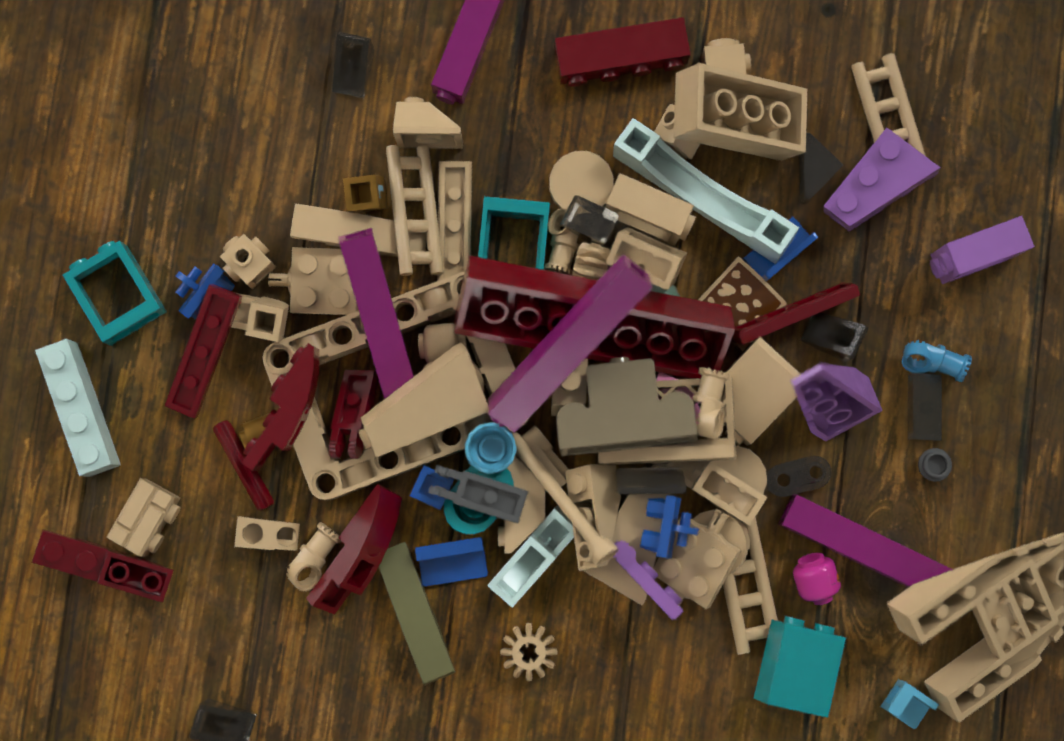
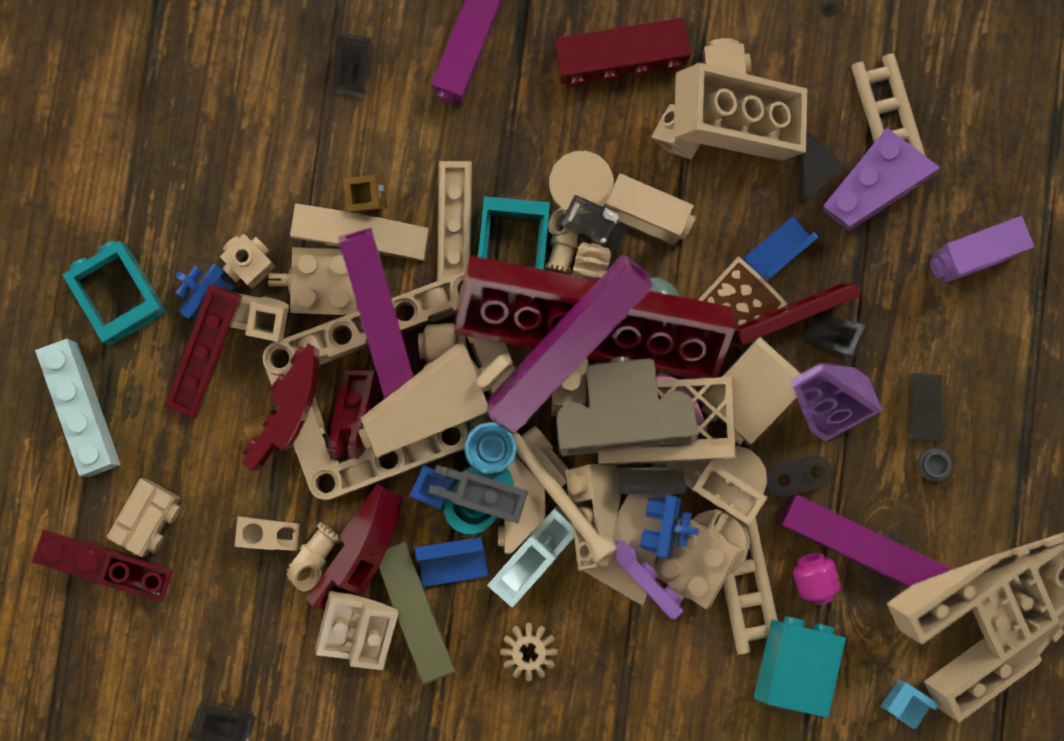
(251, 479): dark red axle -> none
(356, 630): none -> tan slope
(403, 226): tan bar -> none
(422, 124): tan slope -> none
(494, 372): none -> tan piece
(653, 256): tan window -> none
(656, 161): light aqua arch -> none
(709, 394): tan connector -> none
(936, 360): dark azure connector -> none

